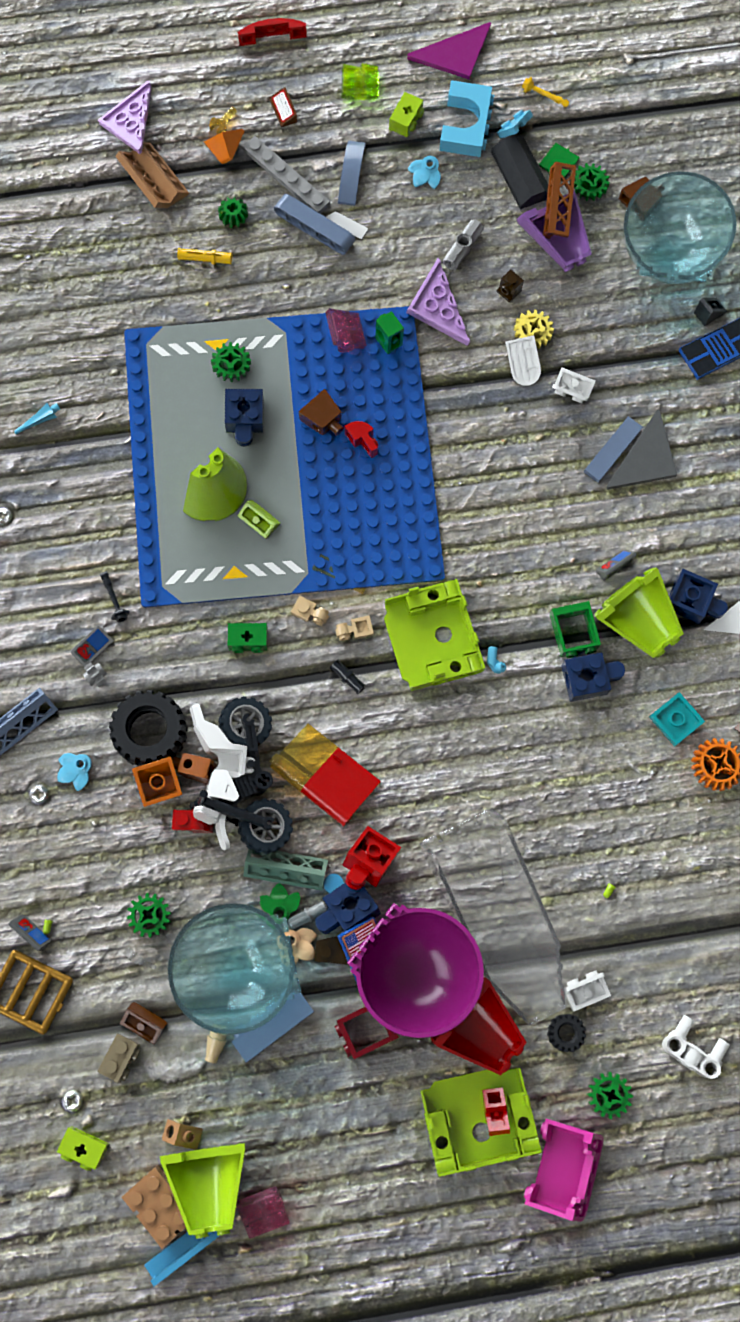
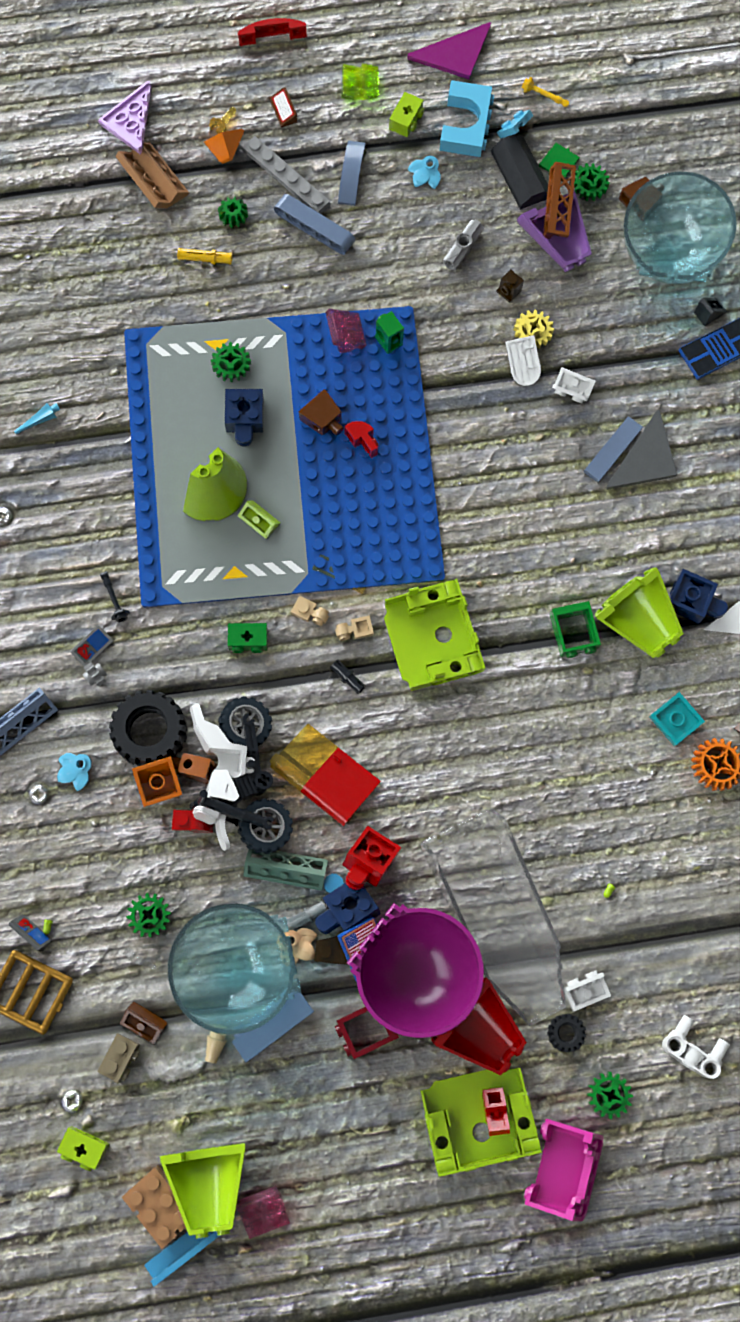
(183, 1135): medium nougat bracket -> none
(280, 900): green plate -> none
(353, 227): white sticker -> none
(437, 305): lavender tile -> none
(493, 663): medium azure arm -> none
(590, 676): dark blue brick -> none
(616, 564): dark grey slope -> none

